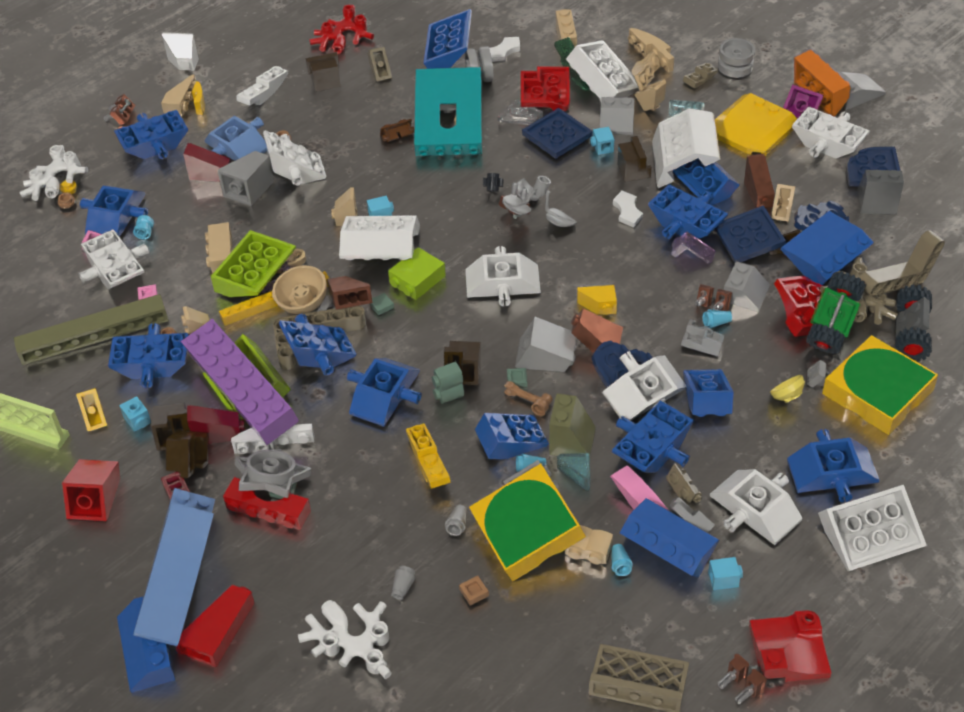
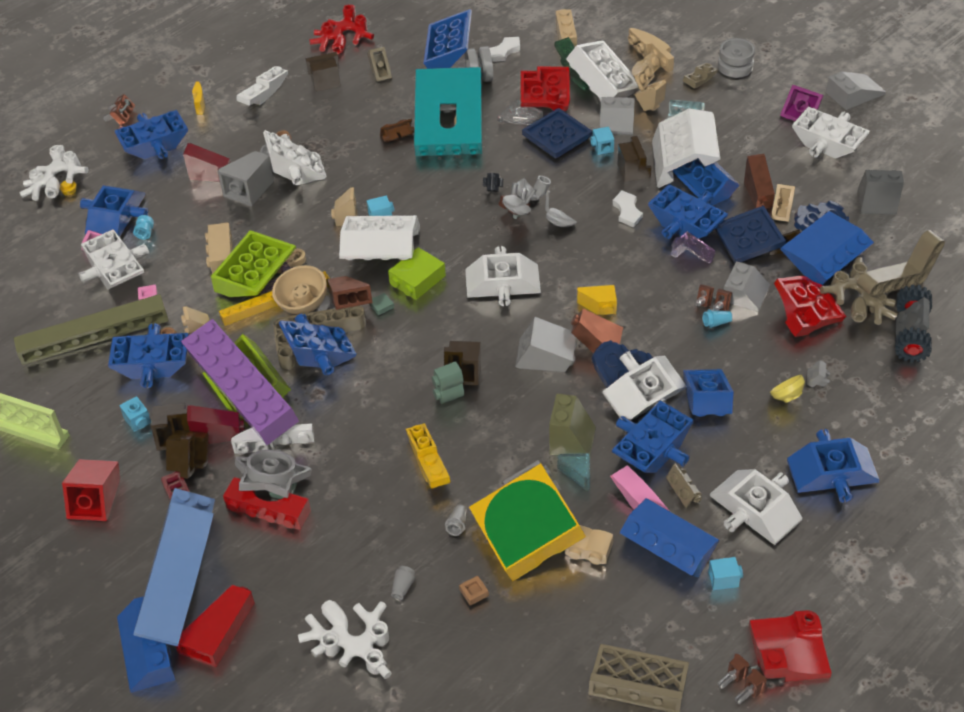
(66, 200): medium nougat plate -> none
(91, 409): yellow slope -> none
(179, 96): tan slope -> none
(181, 50): white slope -> none
(237, 138): medium blue slope -> none
(382, 389): blue slope -> none
(509, 435): blue slope -> none
(517, 376): sand green tile -> none
(525, 460): medium azure cone -> none
(540, 404): medium nougat brick -> none
(621, 561): medium azure cone -> none
(694, 517): light grey slope -> none
(702, 339): light grey slope -> none
(754, 124): yellow wedge -> none
(819, 77): orange slope -> none
(835, 312): plate -> none
(871, 159): dark blue plate -> none
(873, 528): white slope -> none
(880, 384): green tile -> none

